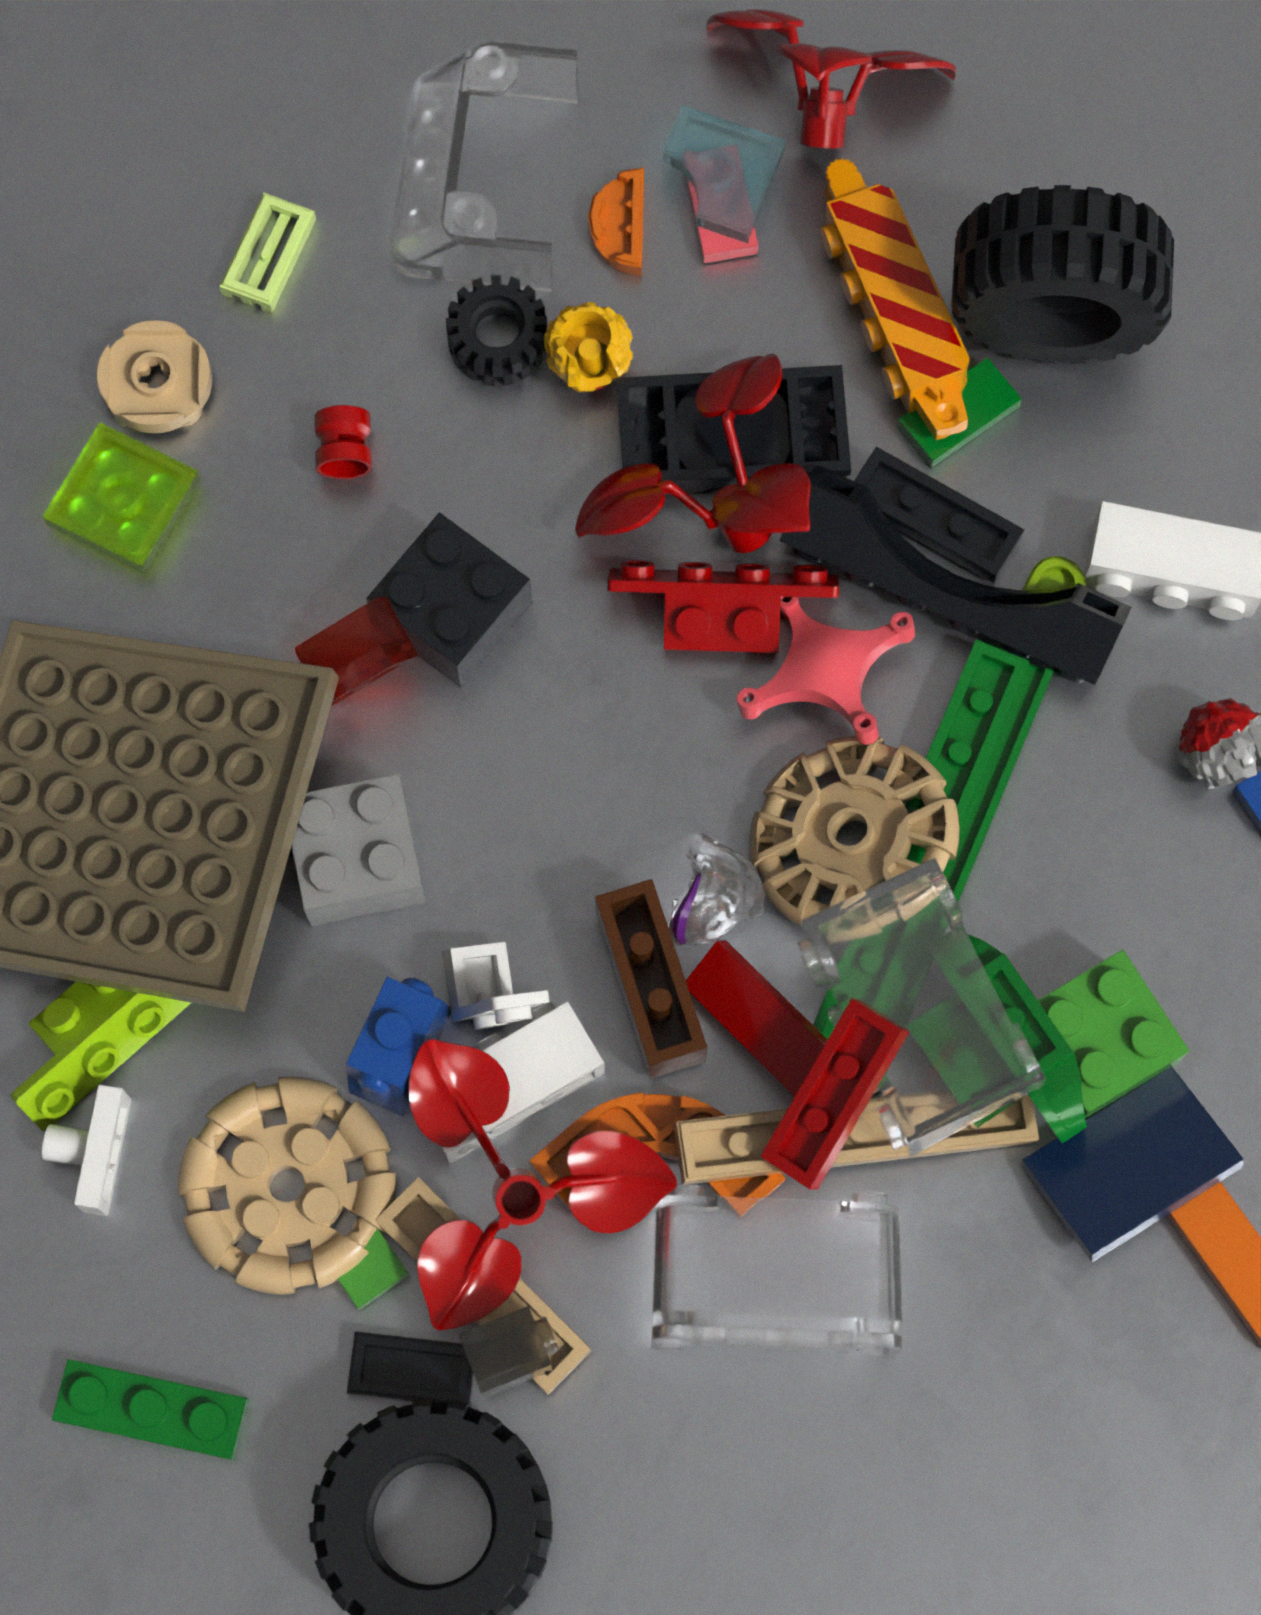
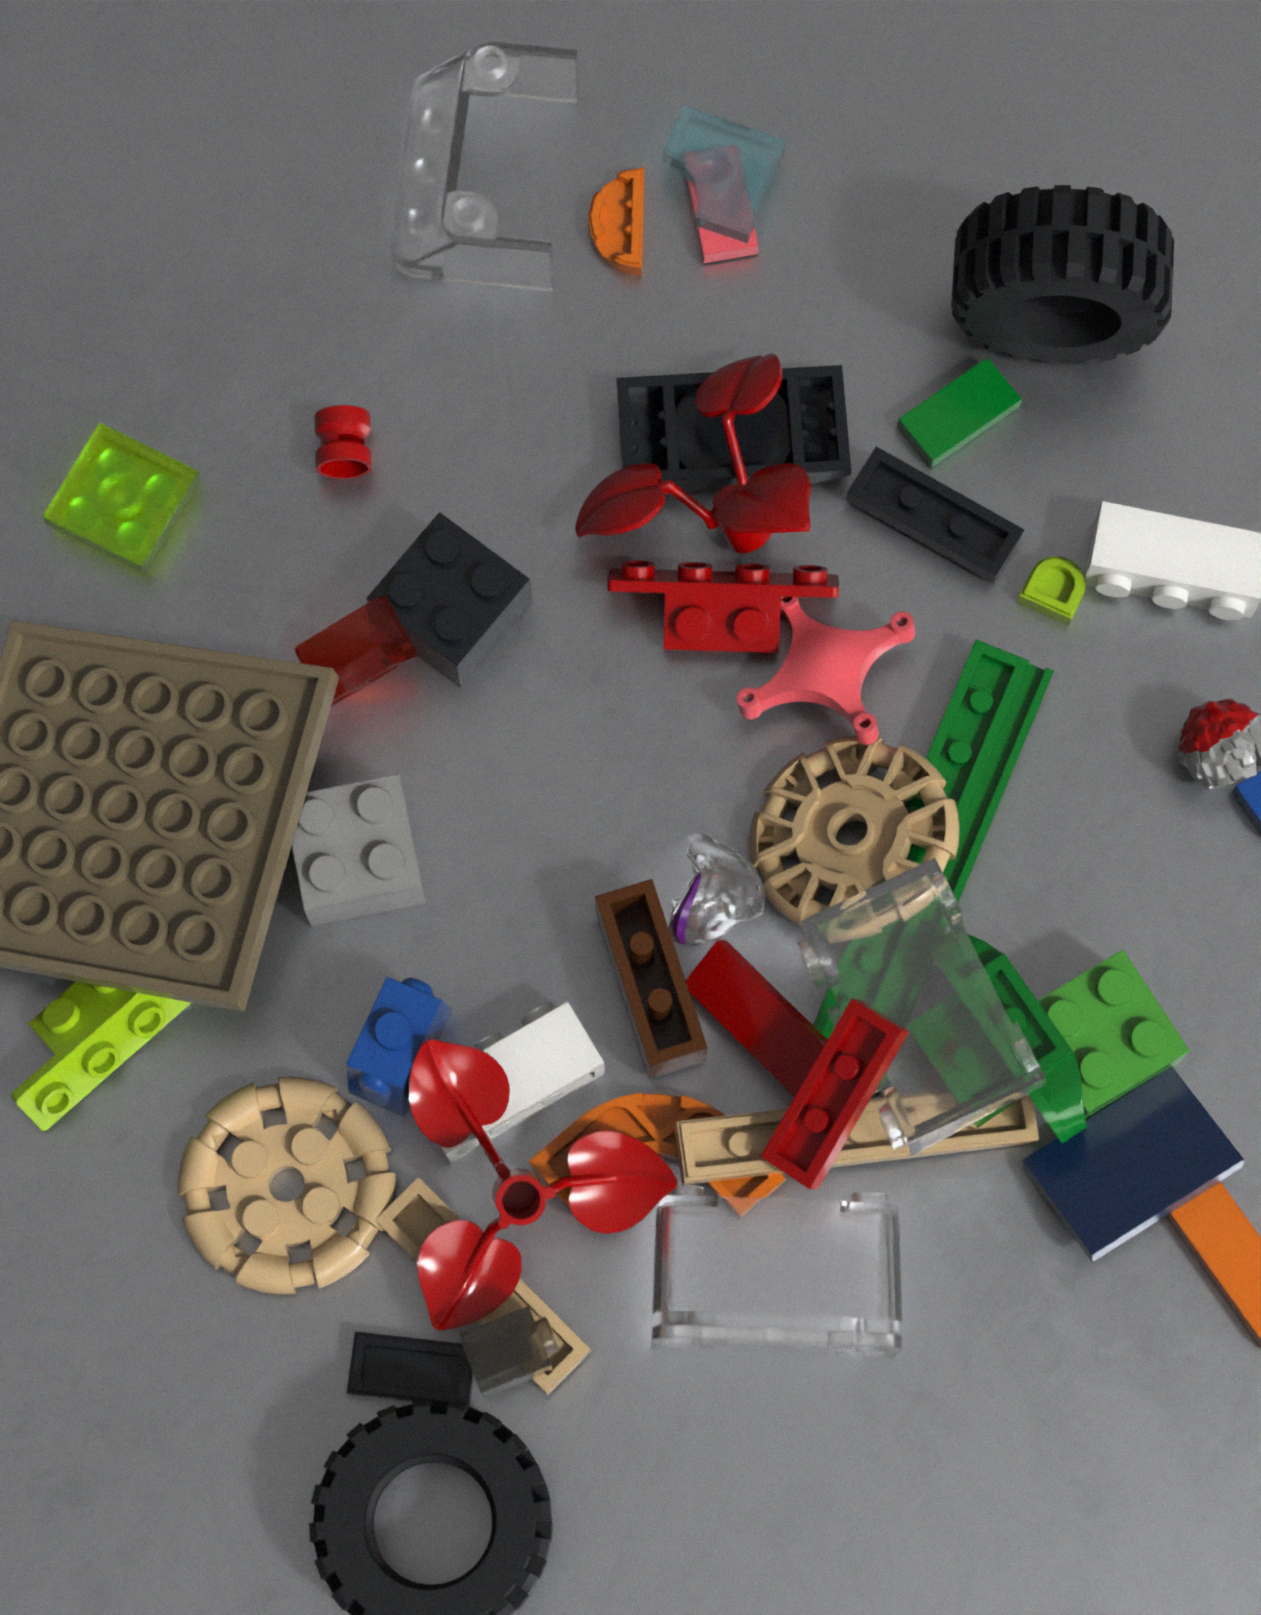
(93, 1149): white tile -> none
(150, 1409): green plate -> none
(161, 408): tan plate -> none
(251, 292): yellowish green tile -> none
(374, 1274): bright green tile -> none
(482, 987): white bracket -> none
(489, 301): black tyre -> none
(588, 346): yellow piece -> none
(825, 109): red plant -> none
(897, 297): light orange hinge -> none
(1060, 626): black arch -> none

